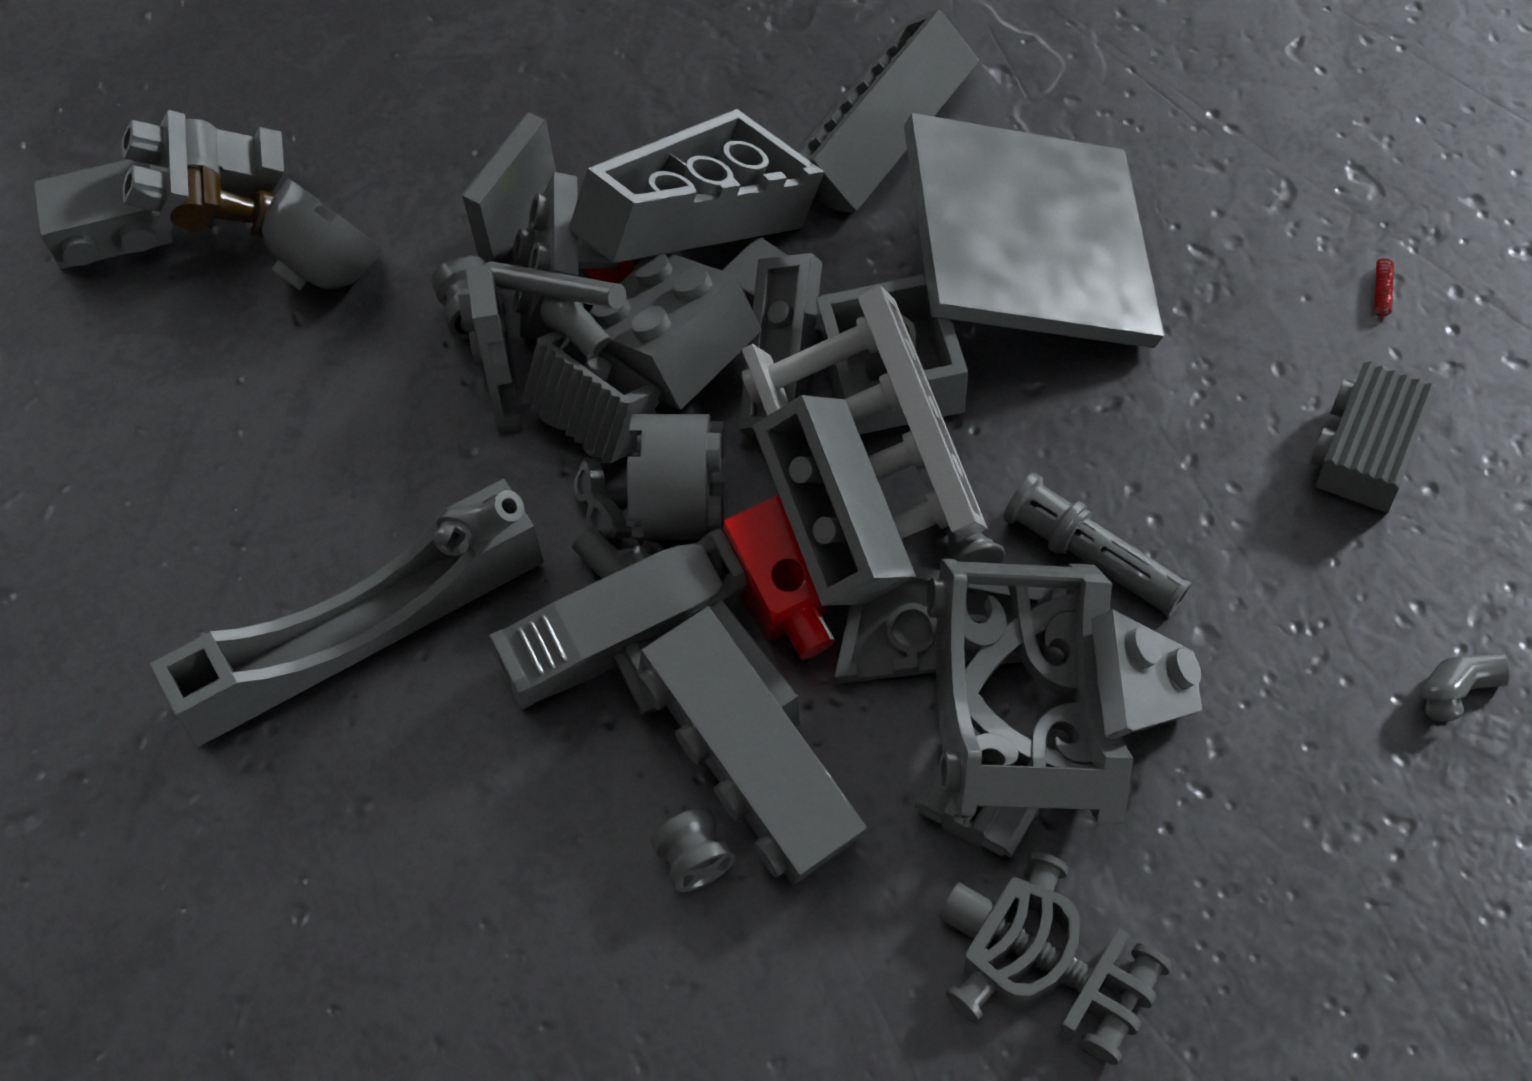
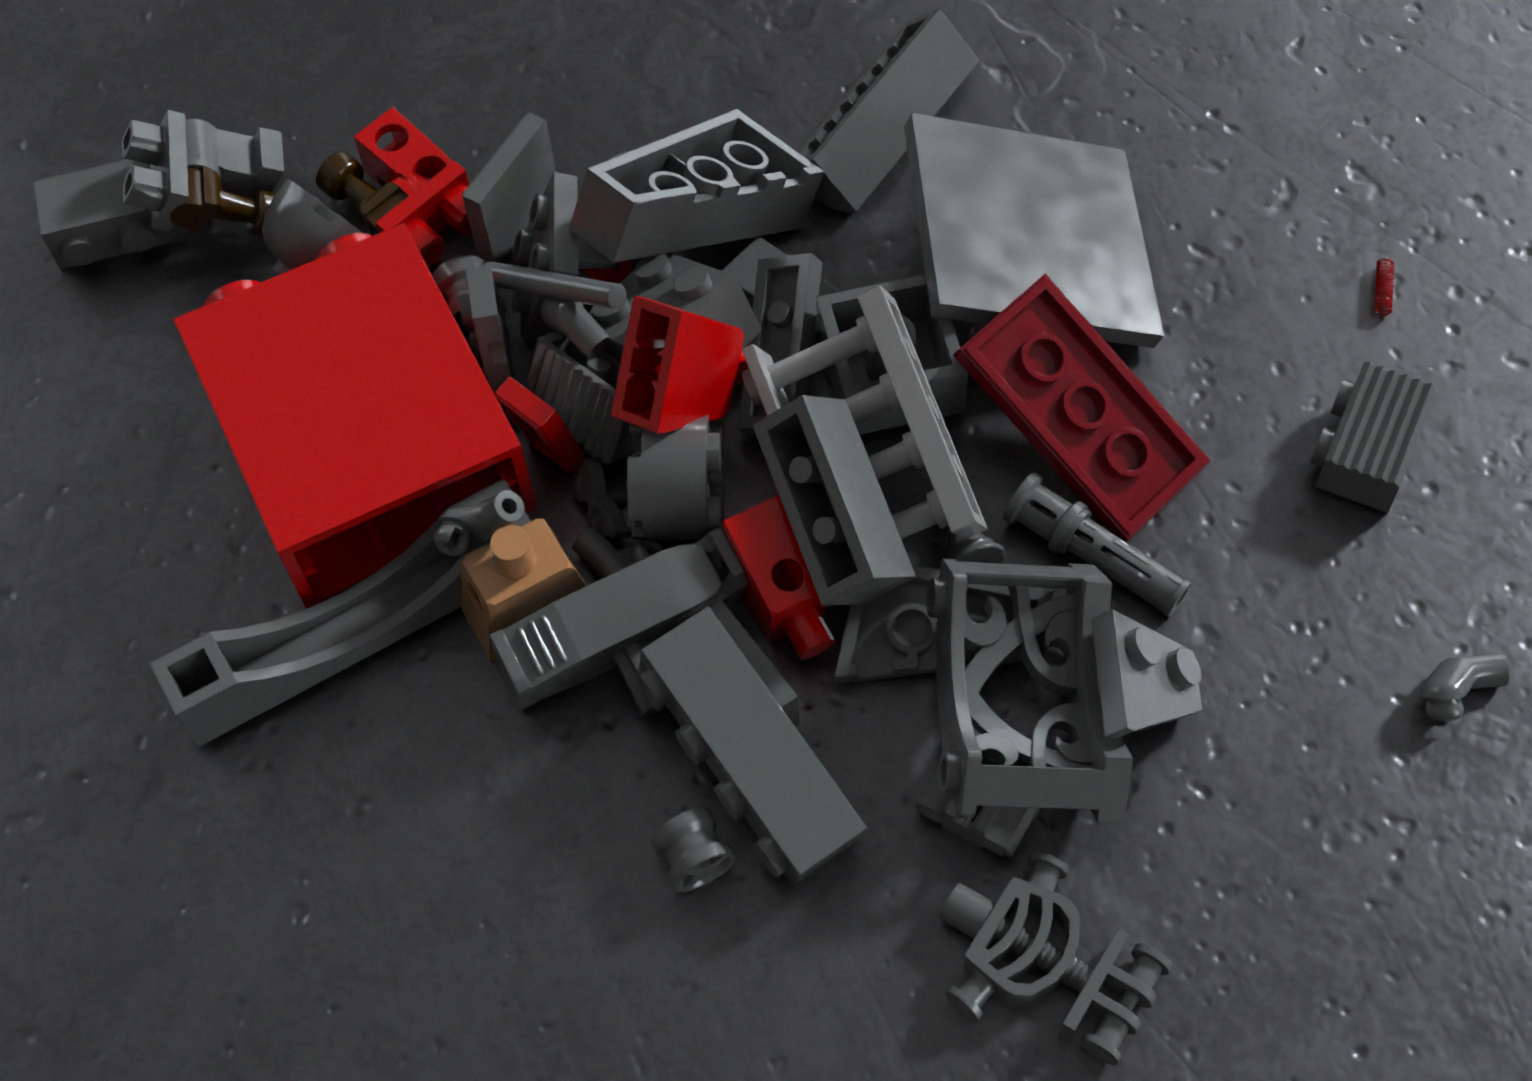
(350, 406): none -> red brick
(419, 189): none -> red hips
(514, 578): none -> medium nougat torso
(540, 425): none -> red tile
(676, 367): none -> red torso
(1082, 408): none -> dark red tile

